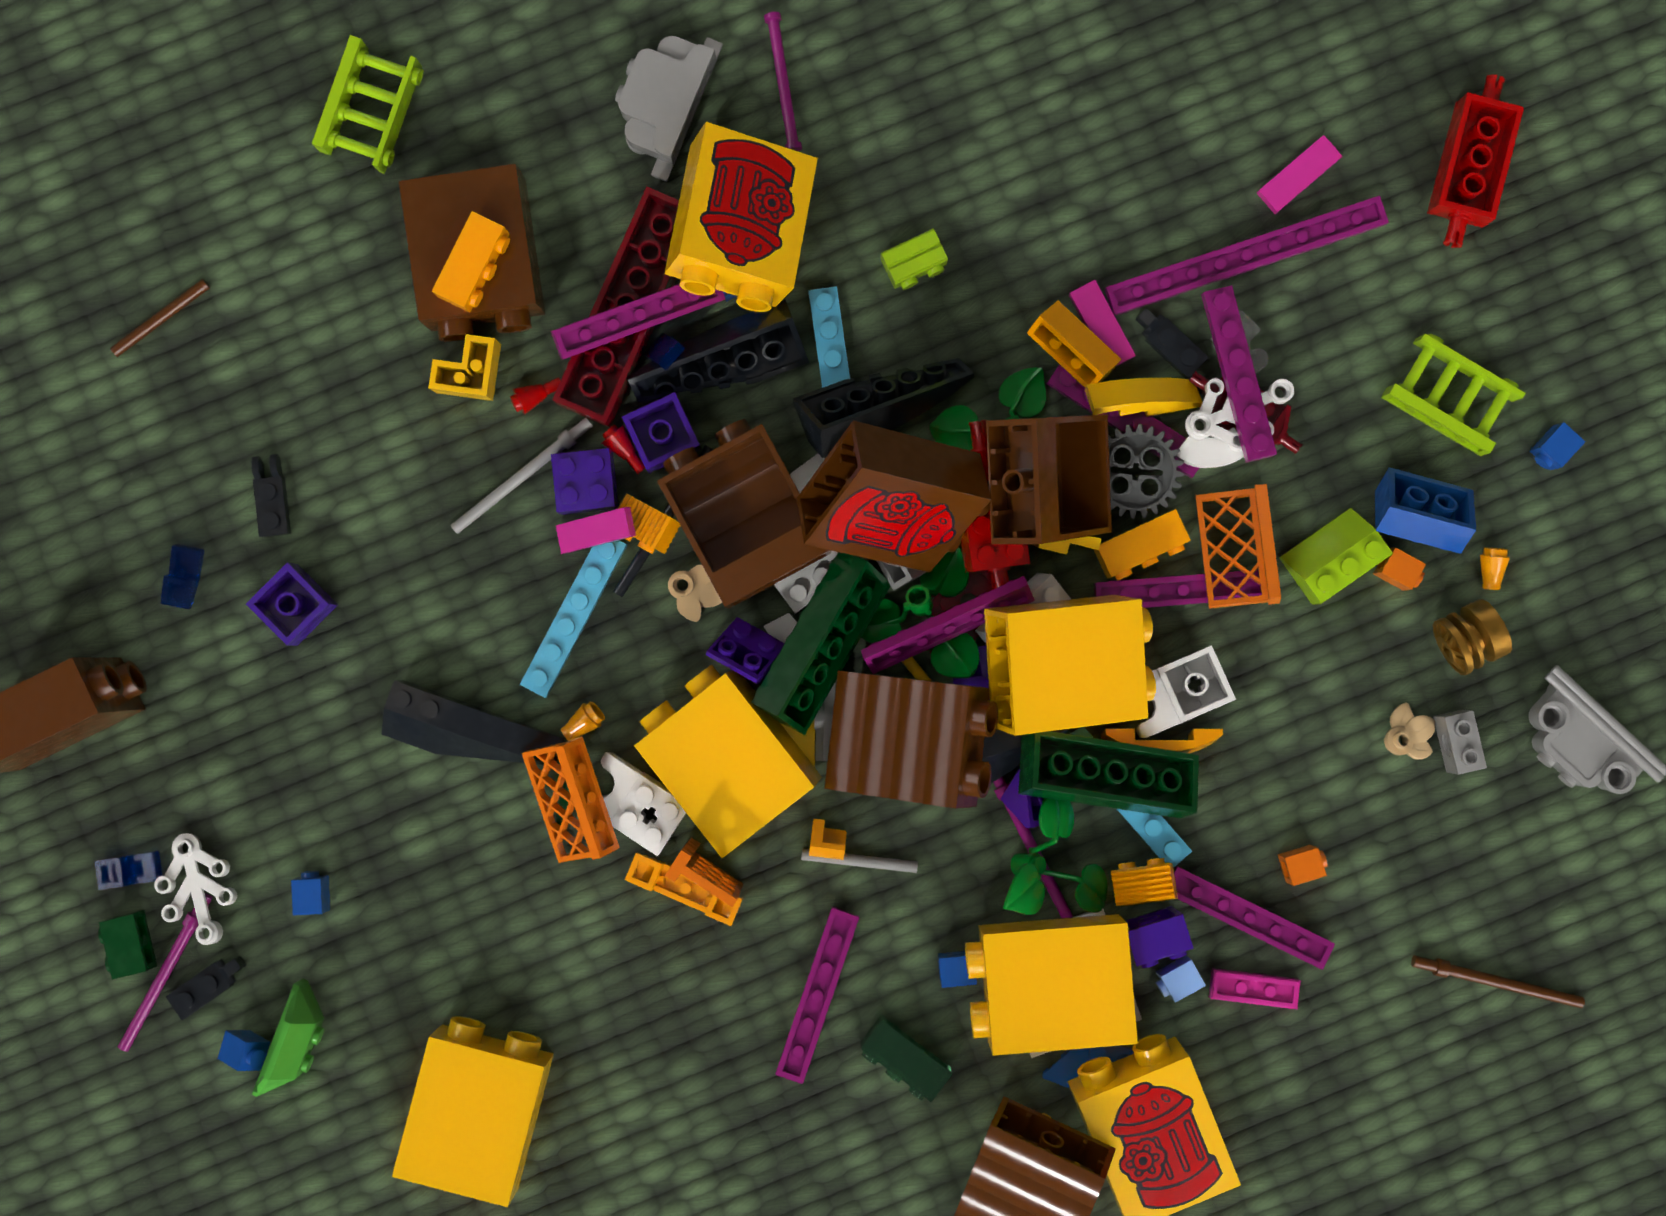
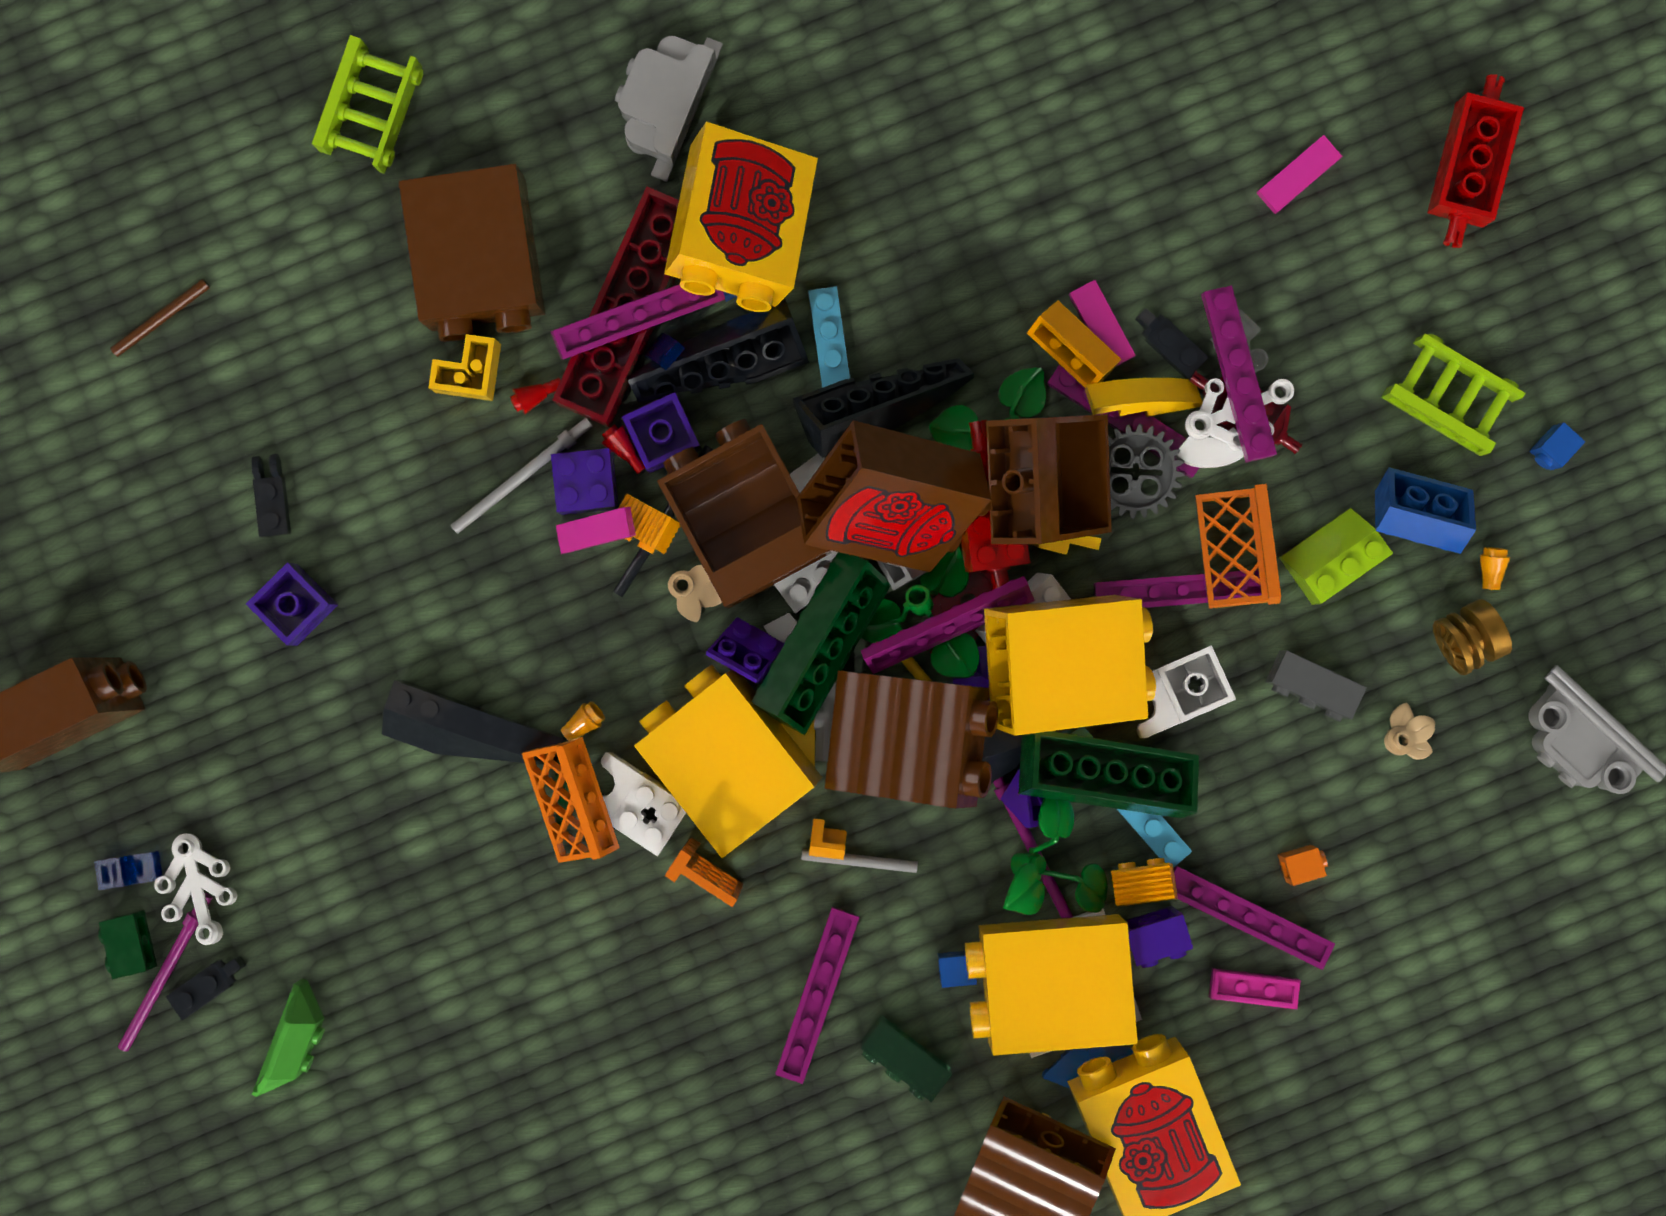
(183, 577): clear blue slope -> none
(243, 1050): blue brick -> none
(310, 894): blue brick -> none
(471, 262): light orange brick -> none
(473, 1111): yellow brick -> none
(572, 617): medium azure plate -> none
(650, 875): light orange slope -> none
(773, 20): magenta bar -> none
(914, 259): lime brick -> none
(1142, 545): light orange brick -> none
(1179, 979): light blue brick -> none
(1196, 740): light orange slope -> none
(1246, 255): magenta plate -> none
(1315, 686): none -> dark grey brick
(1401, 570): orange brick -> none
(1444, 969): reddish brown bar -> none
(1460, 742): light grey brick -> none

